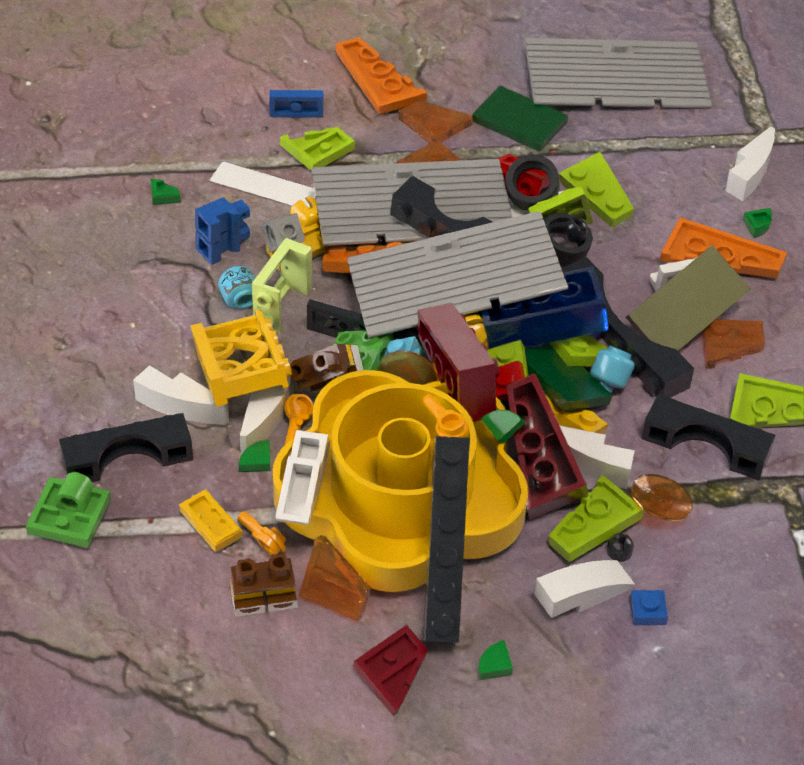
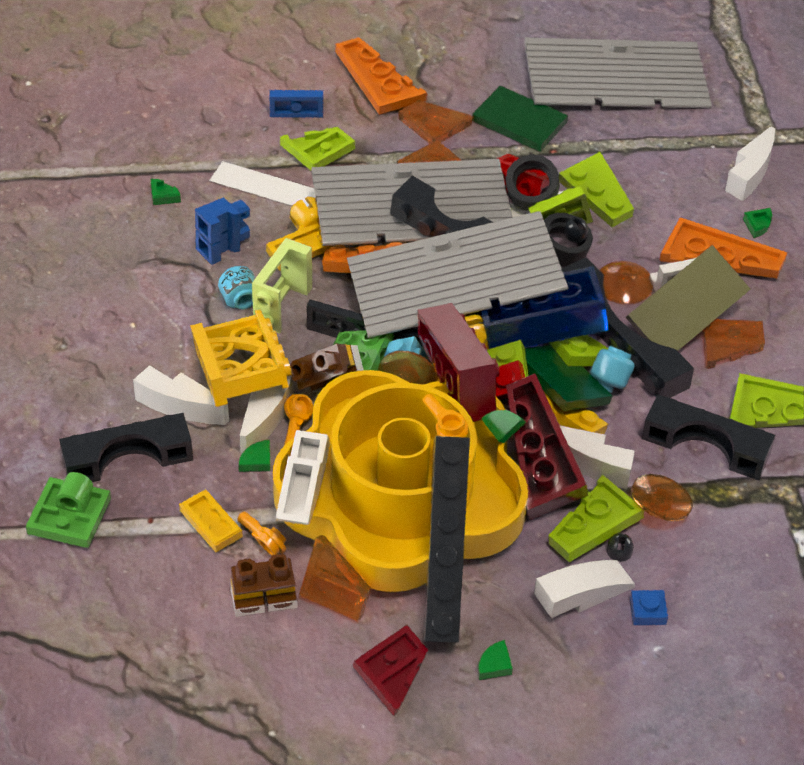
(281, 228): light grey brick -> none
(626, 282): none -> clear orange dish

